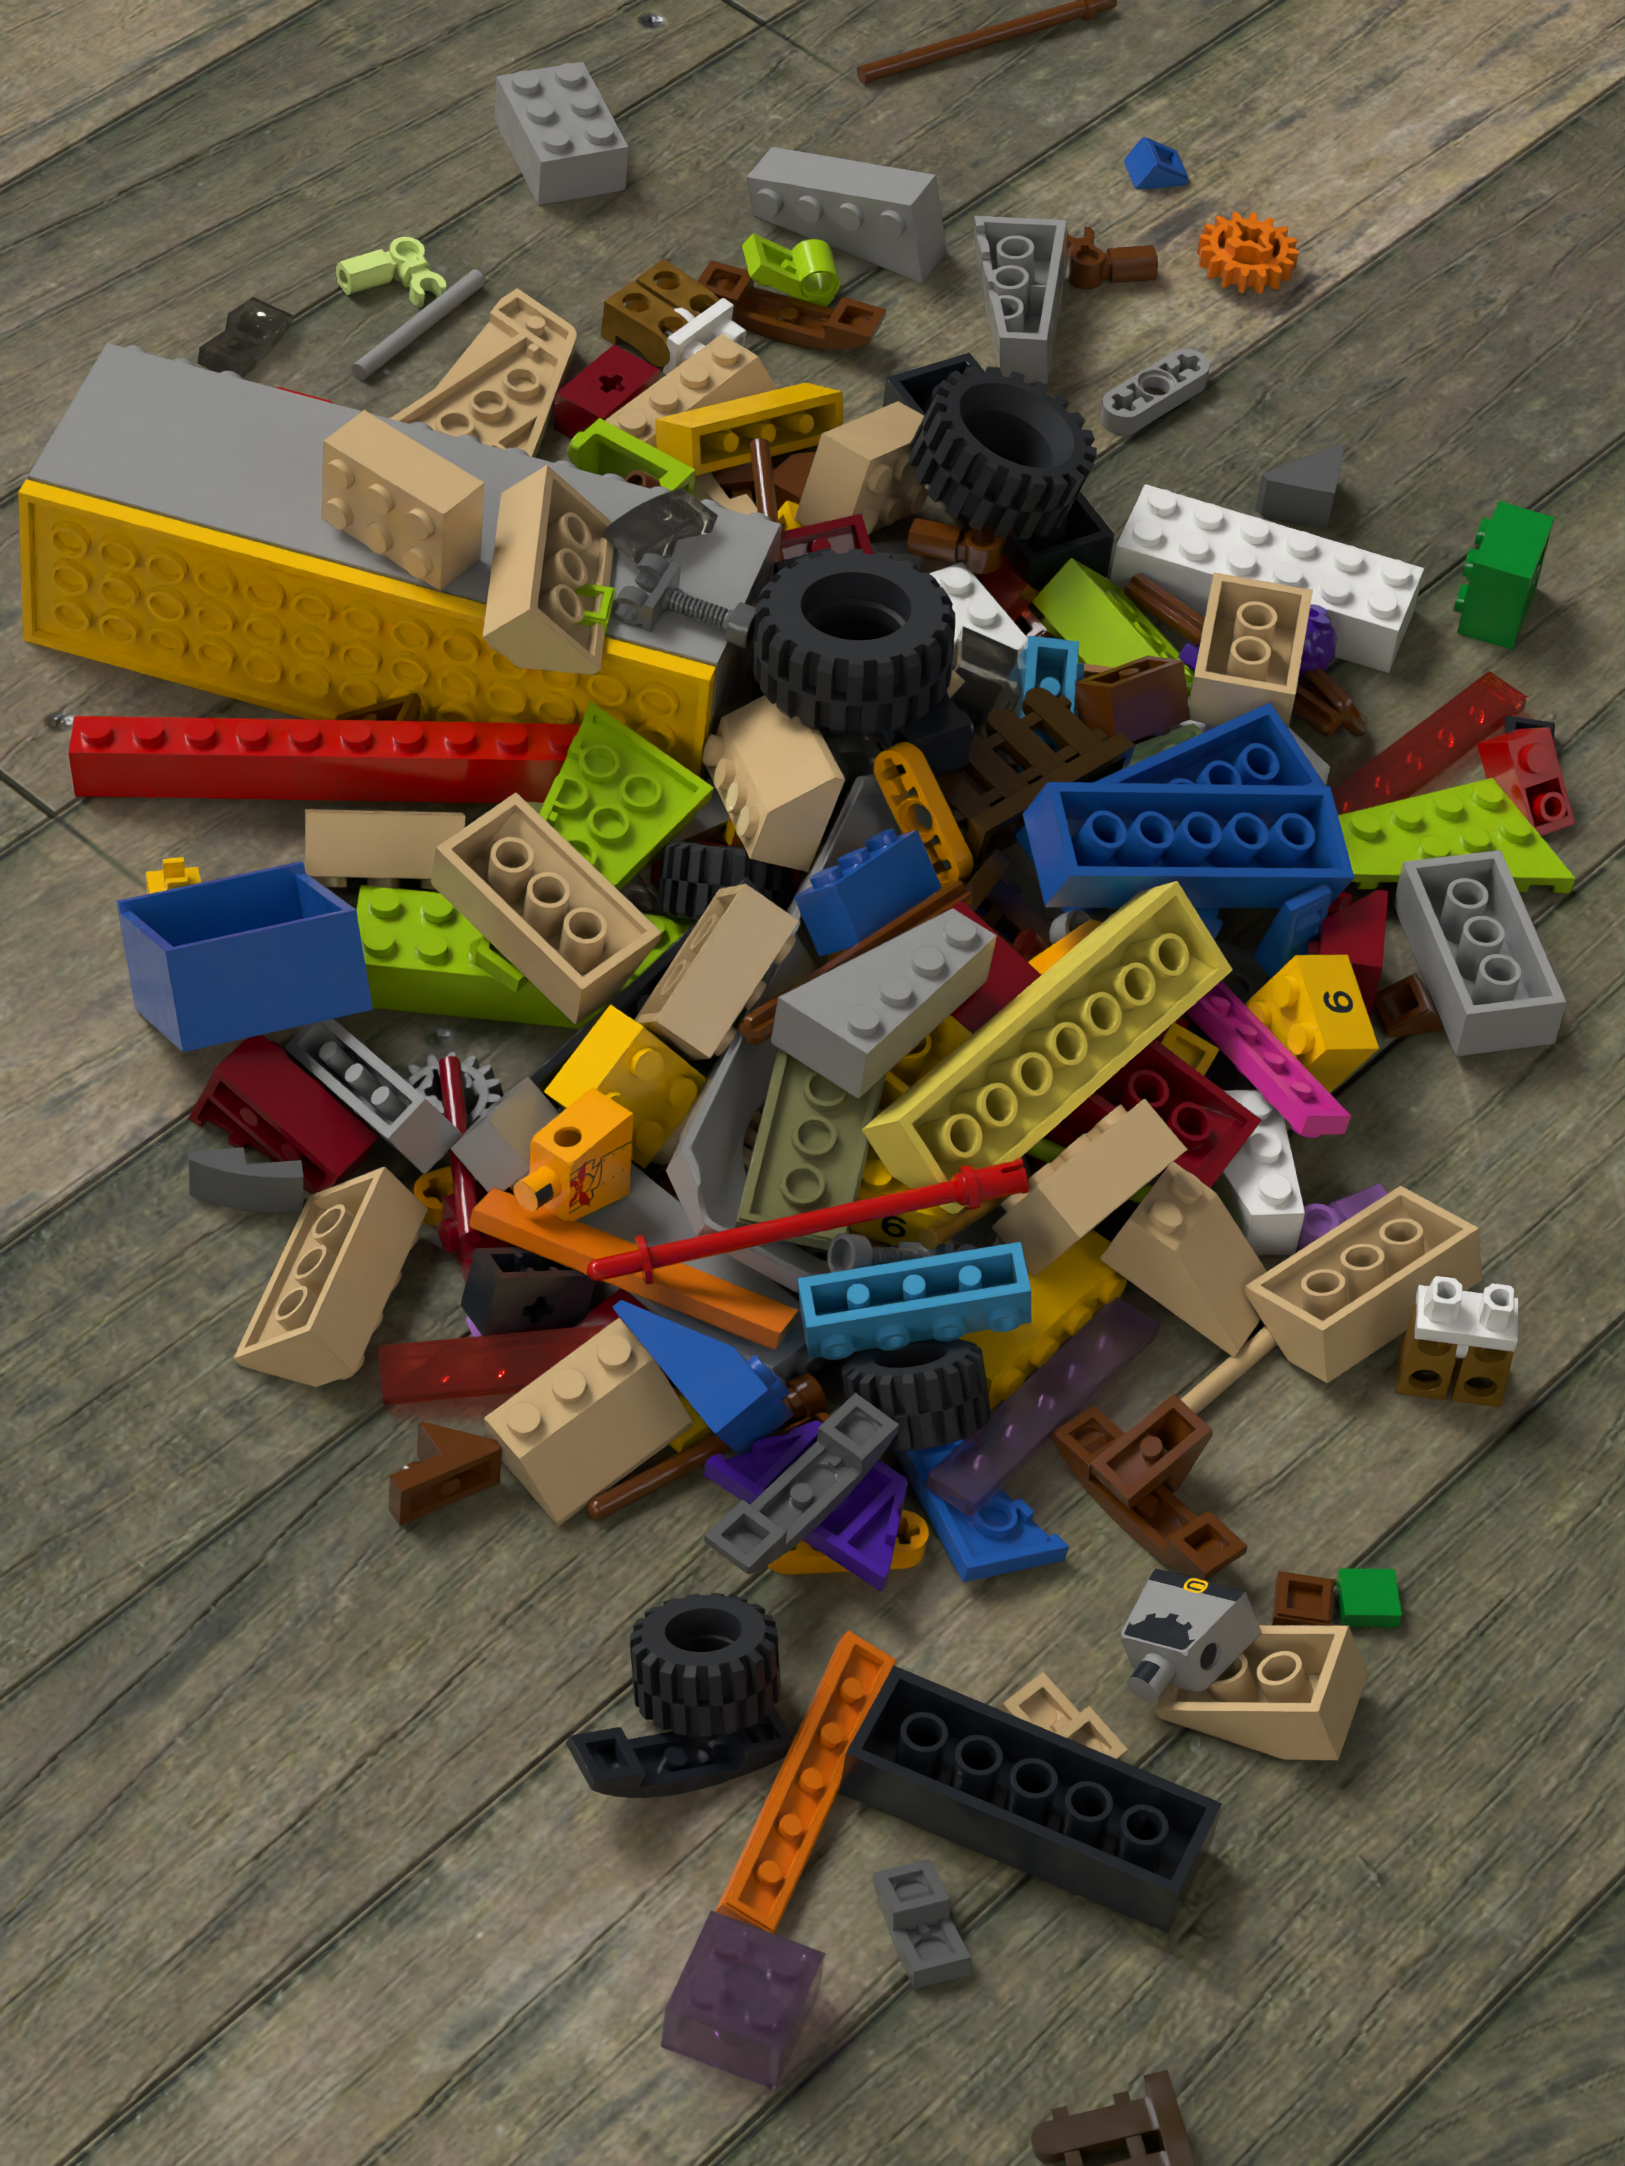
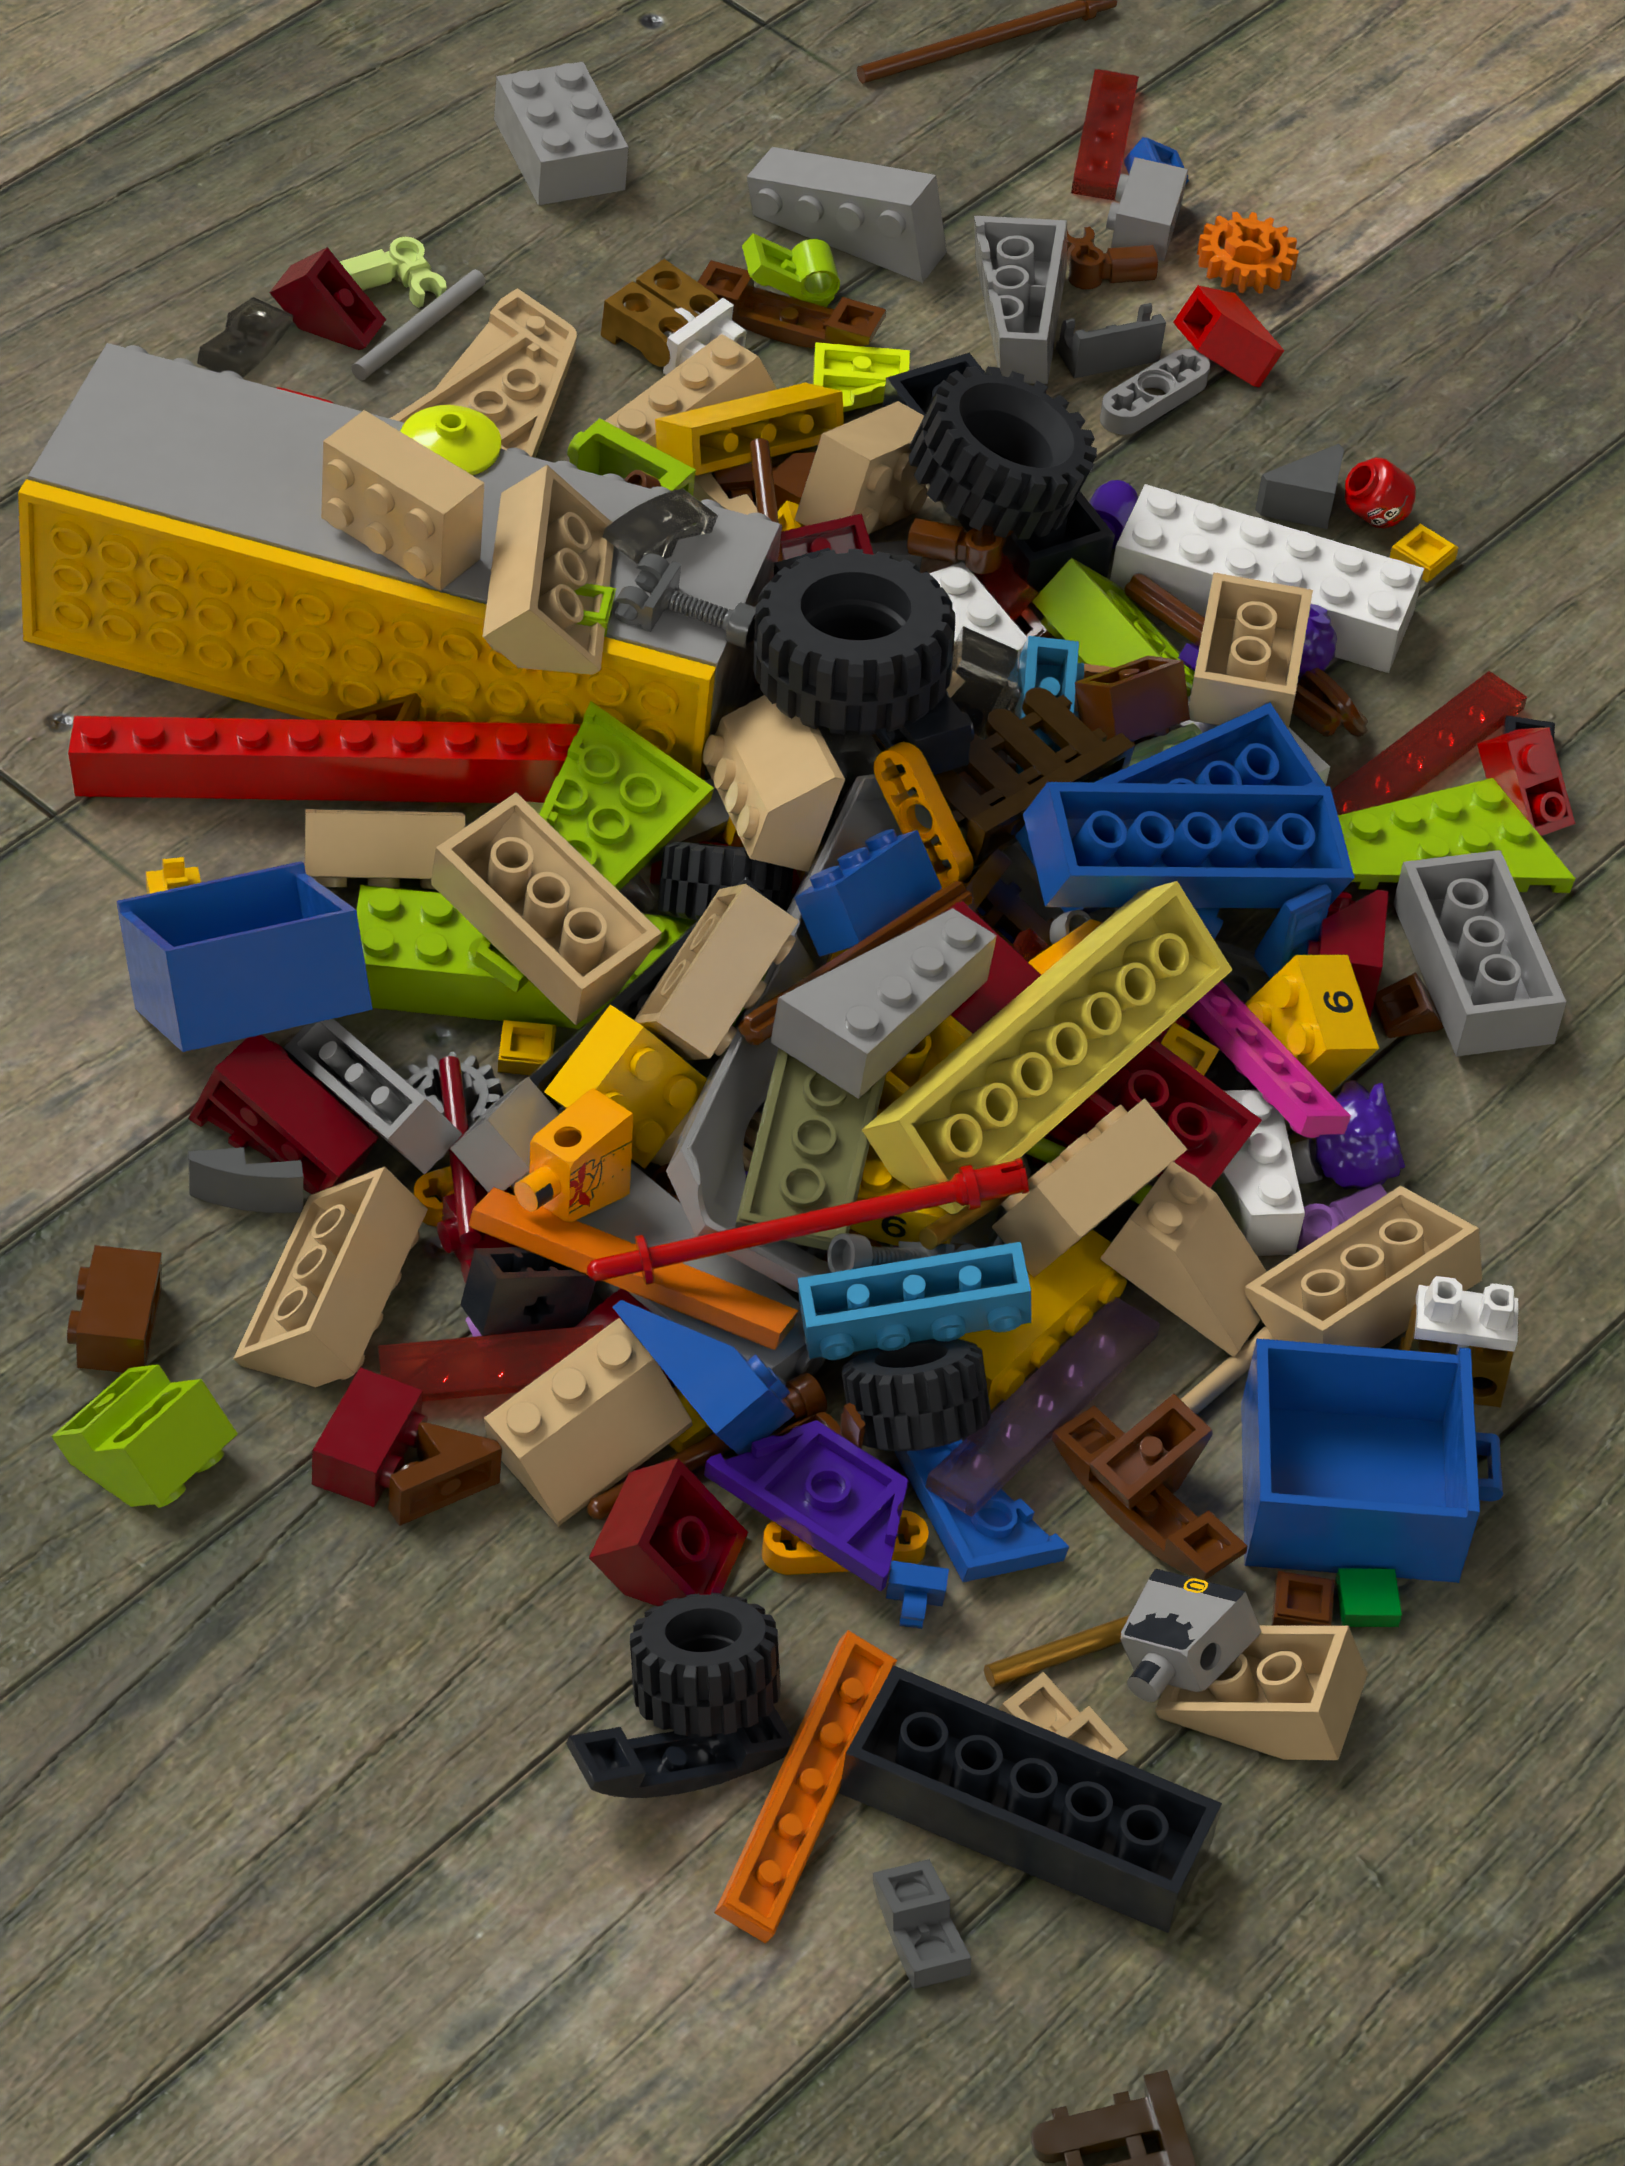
(117, 1308): none -> reddish brown brick
(146, 1436): none -> lime piece
(328, 301): none -> dark red slope
(367, 1437): none -> dark red brick
(457, 435): none -> neon yellow dish
(525, 1046): none -> yellow tile
(602, 390): dark red brick -> none
(667, 1536): none -> dark red slope
(742, 2000): clear purple brick -> none
(808, 1490): dark grey slope -> none
(857, 371): none -> neon yellow wing
(916, 1587): none -> blue tile
(1054, 1652): none -> pearl gold bar
(1104, 134): none -> clear red tile
(1112, 346): none -> dark grey hinge
(1114, 504): none -> dark purple brick
(1147, 206): none -> light grey brick
(1228, 334): none -> red slope
(1305, 1161): none -> light grey hinge
(1362, 1459): none -> blue container
(1369, 1148): none -> dark purple animal
(1379, 492): none -> red head
(1426, 550): none -> yellow tile
(1502, 574): green brick -> none

